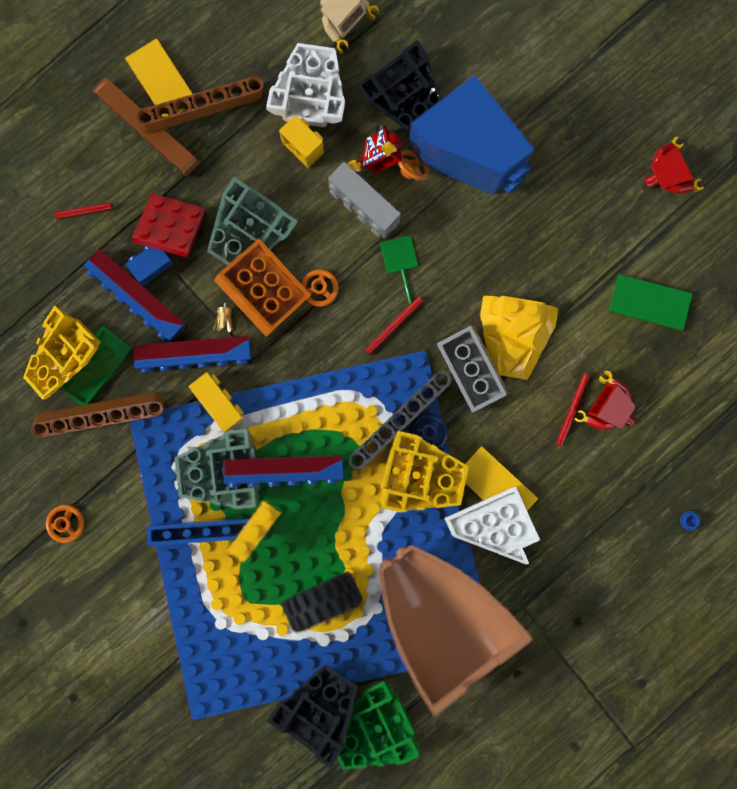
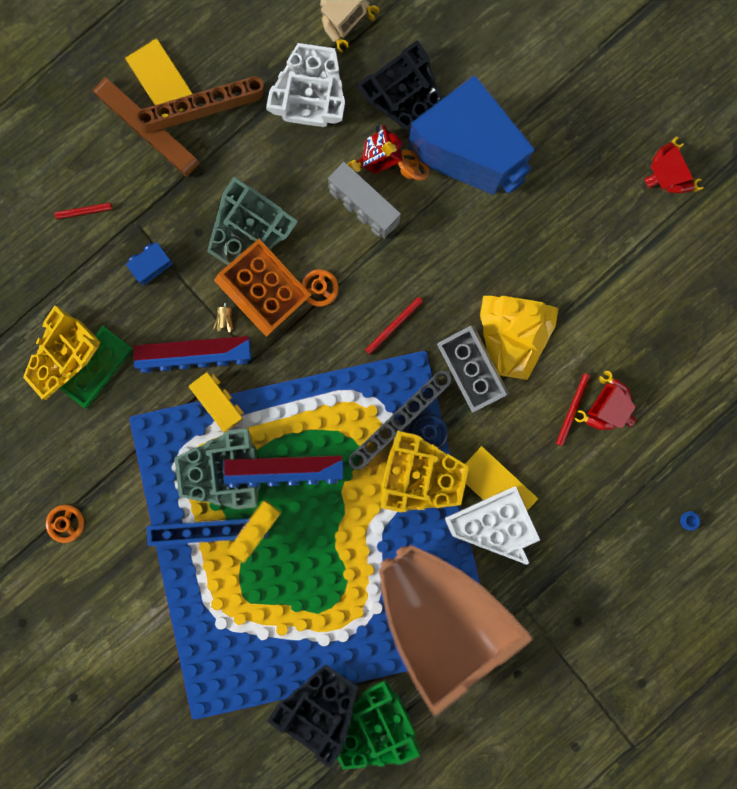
(91, 420): dark orange beam -> none
(135, 295): brick -> none
(169, 225): red plate -> none
(302, 141): yellow brick -> none
(322, 602): black tyre -> none
(399, 256): green piece -> none
(650, 302): green tile -> none

